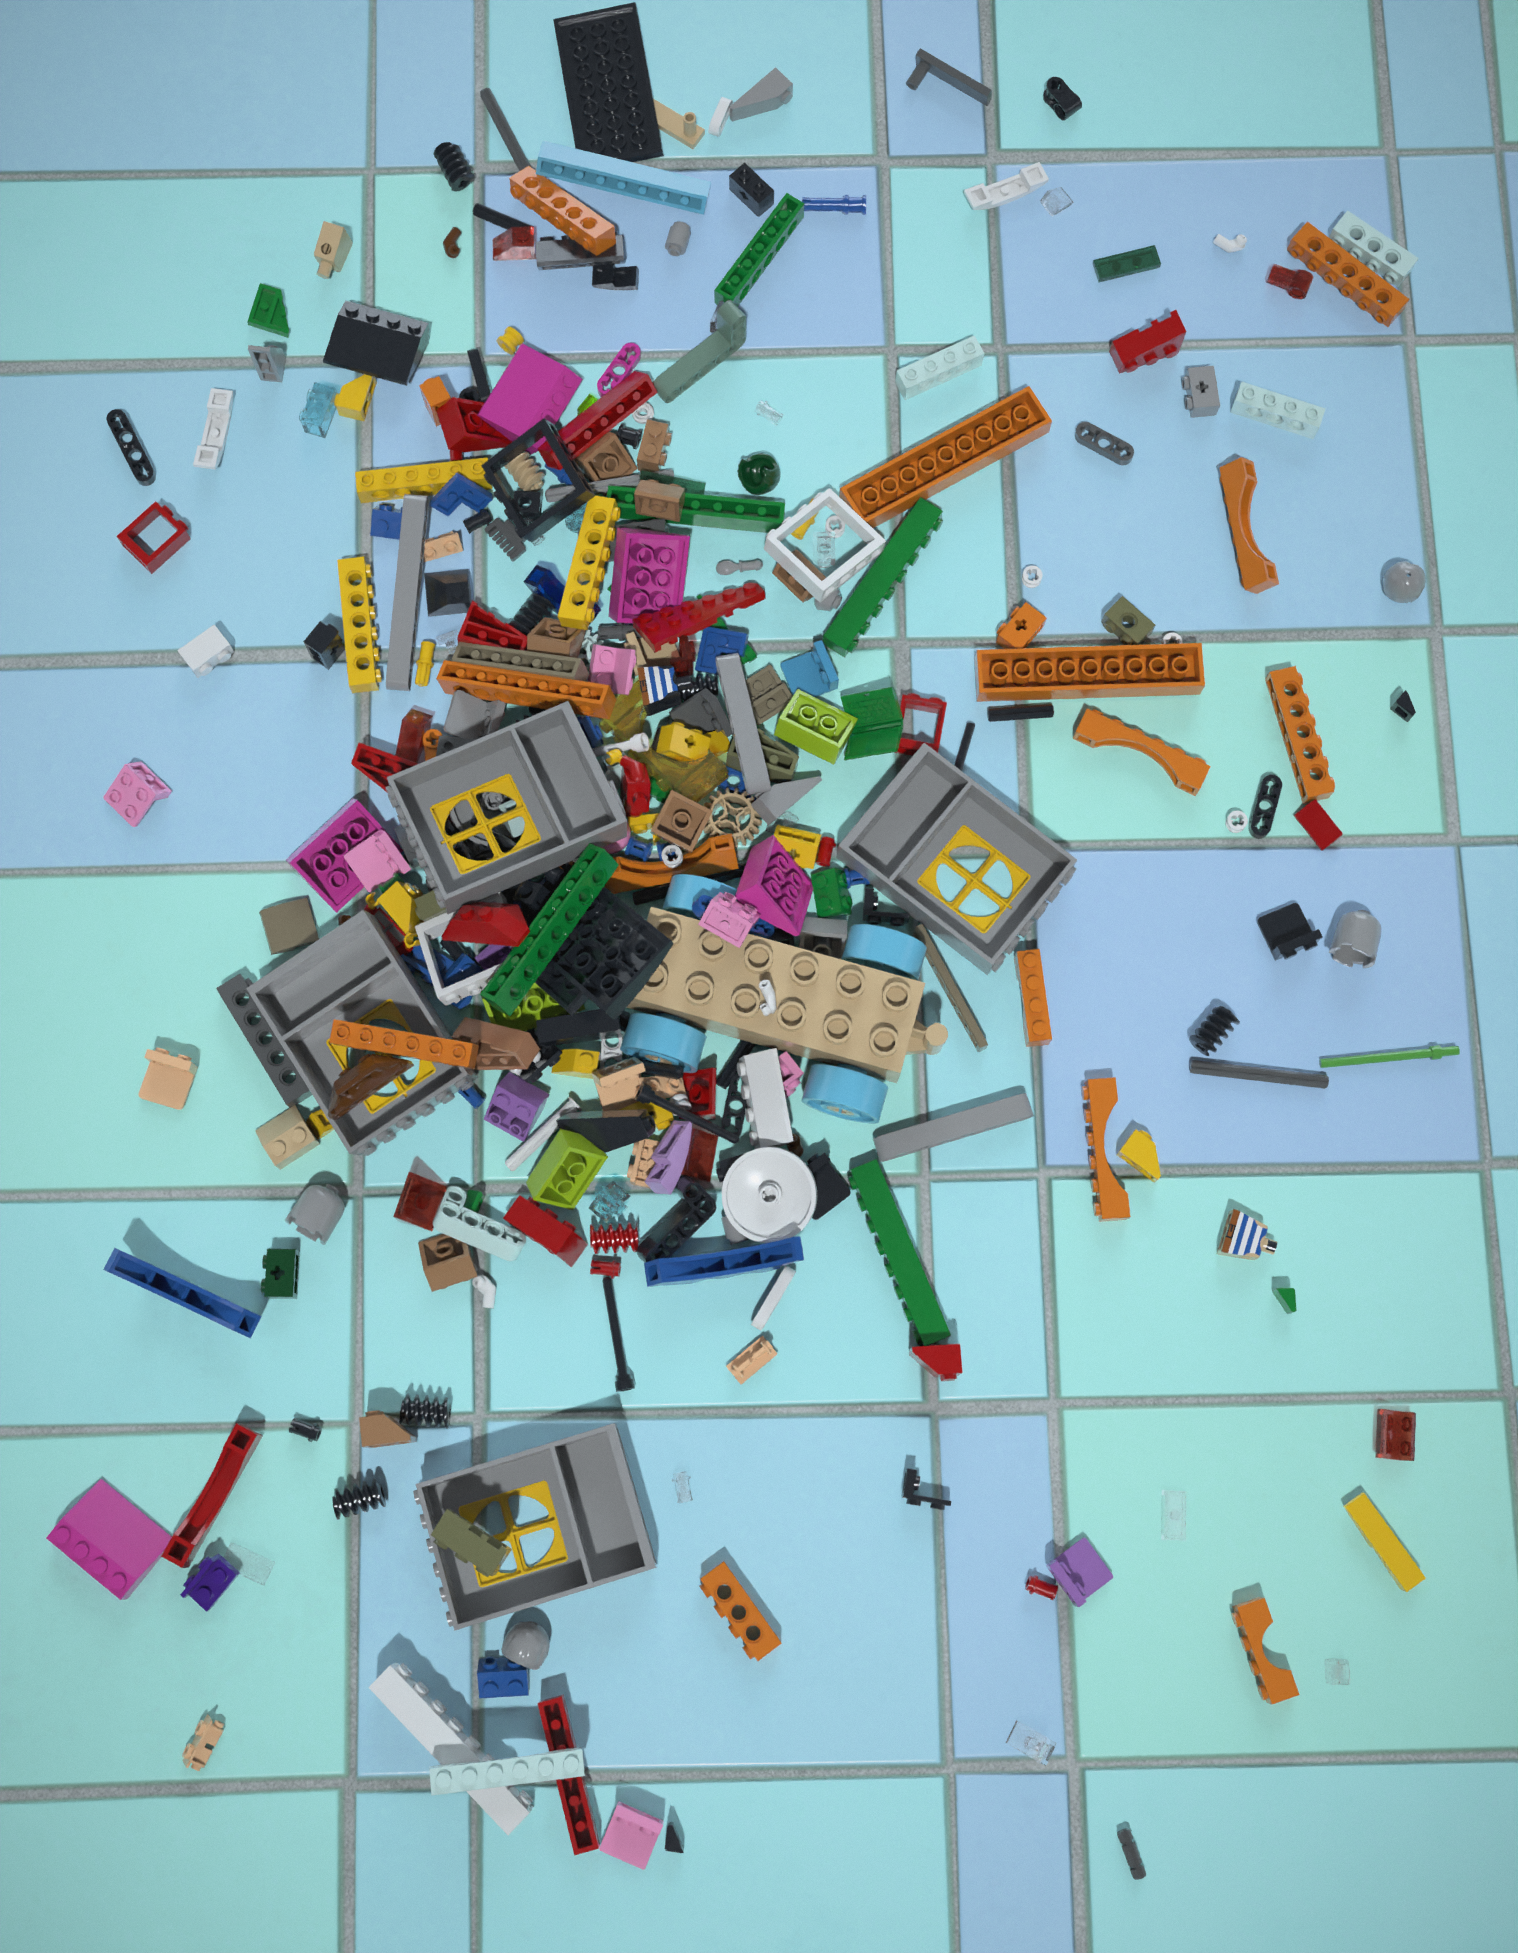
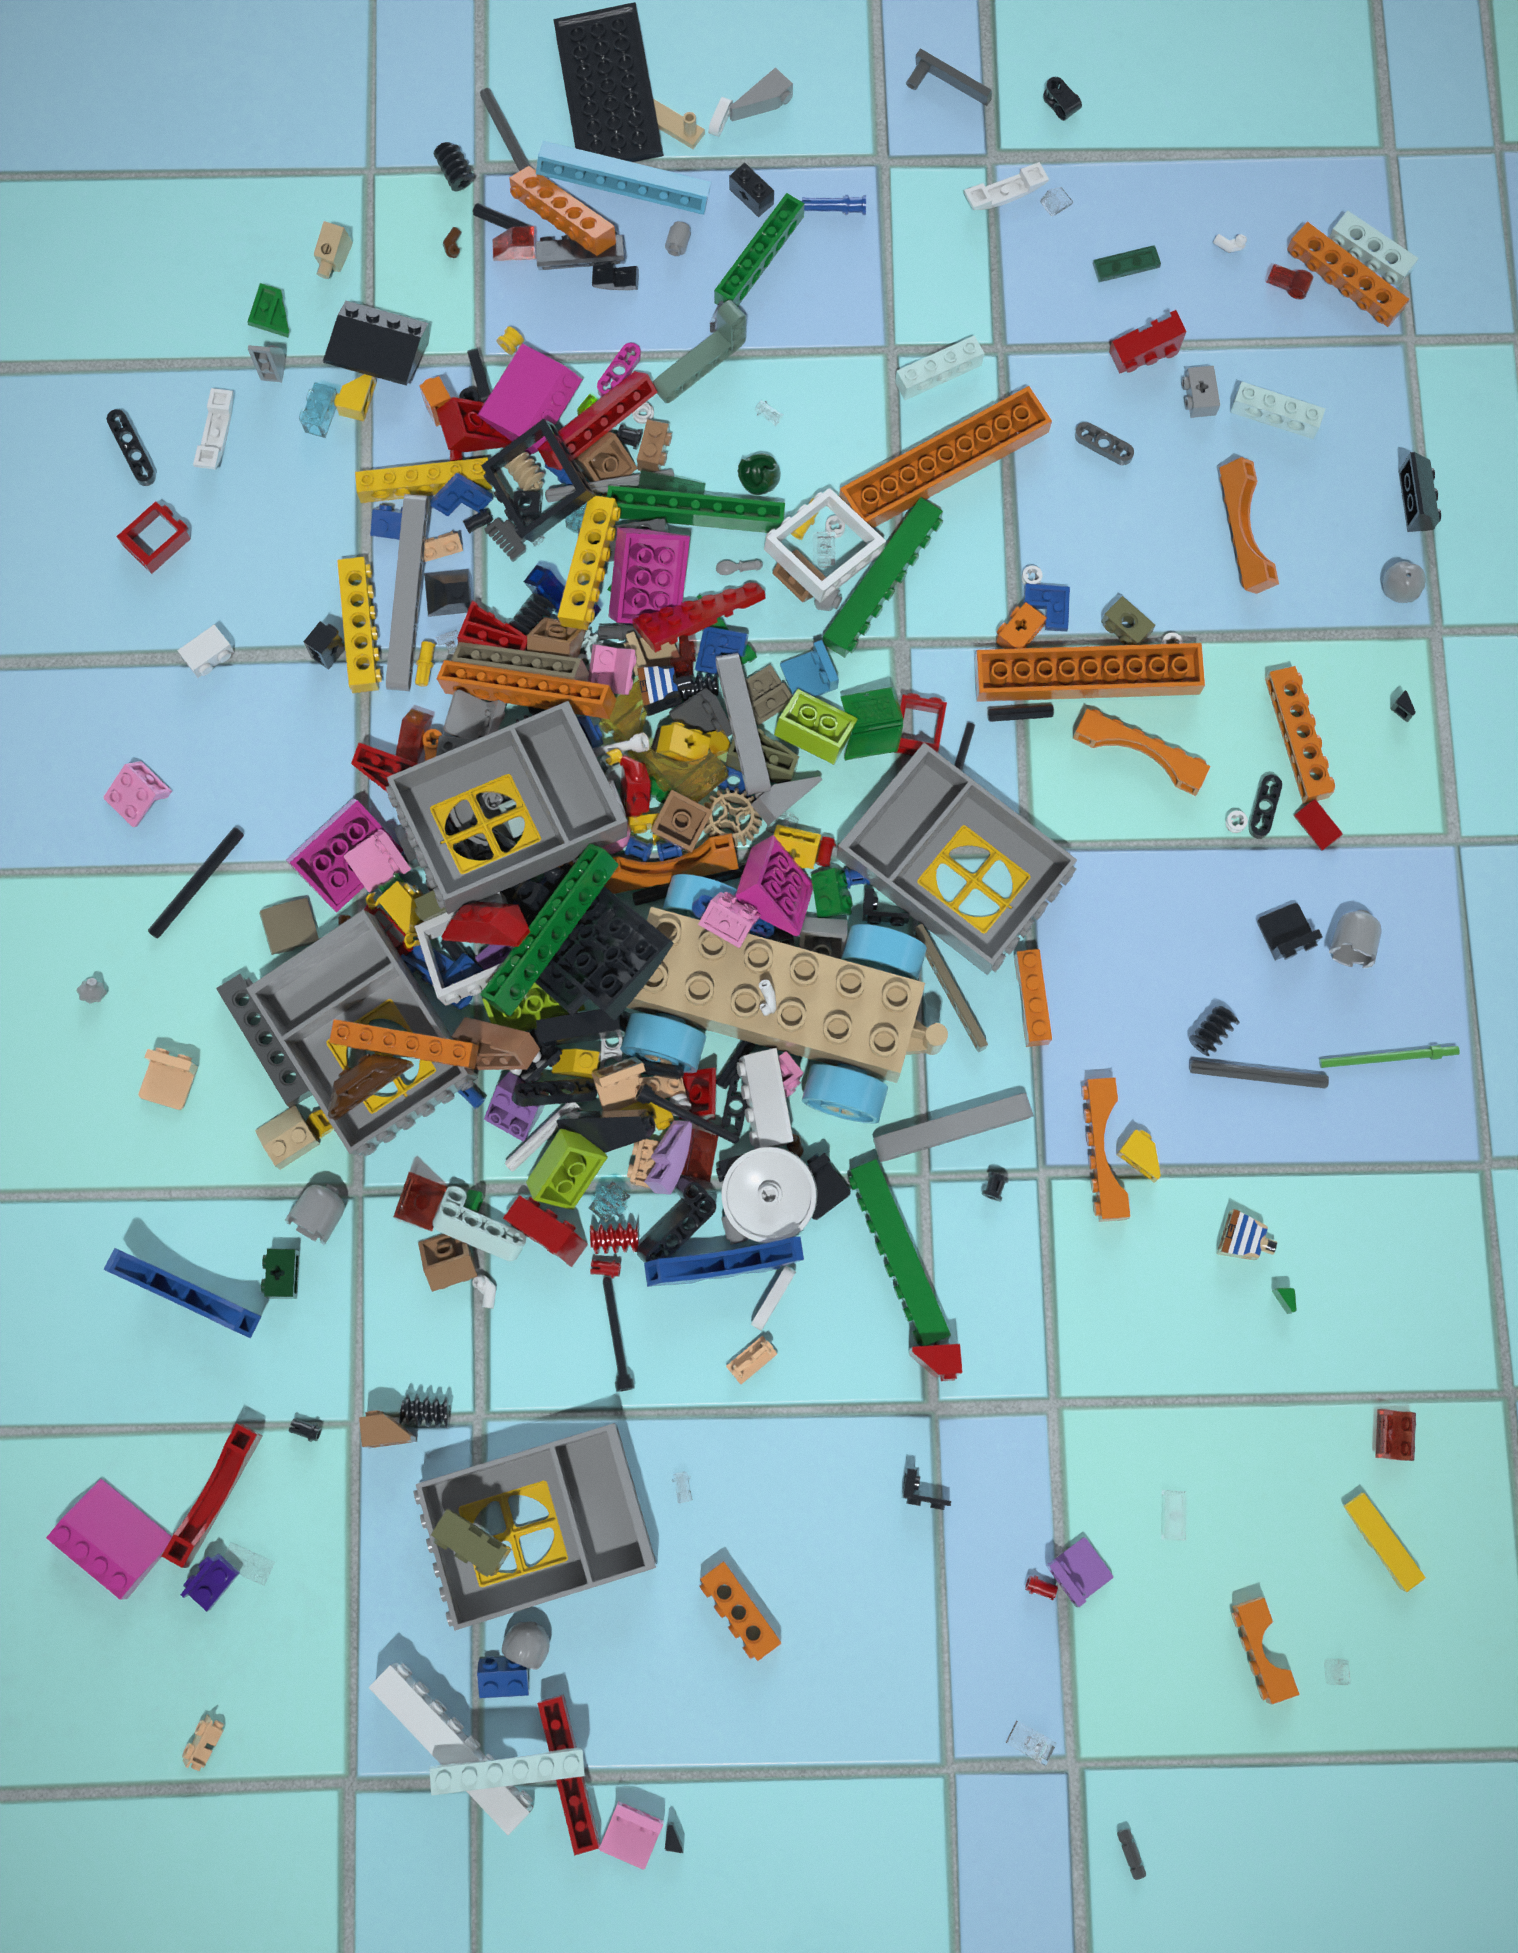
(91, 991): none -> light grey piece
(195, 882): none -> black axle
(358, 1499): black piece -> none
(528, 1093): none -> black beam
(659, 500): medium nougat slope -> none
(675, 863): white bush -> none
(995, 1186): none -> black bush
(1054, 600): none -> blue plate
(1419, 493): none -> black slope

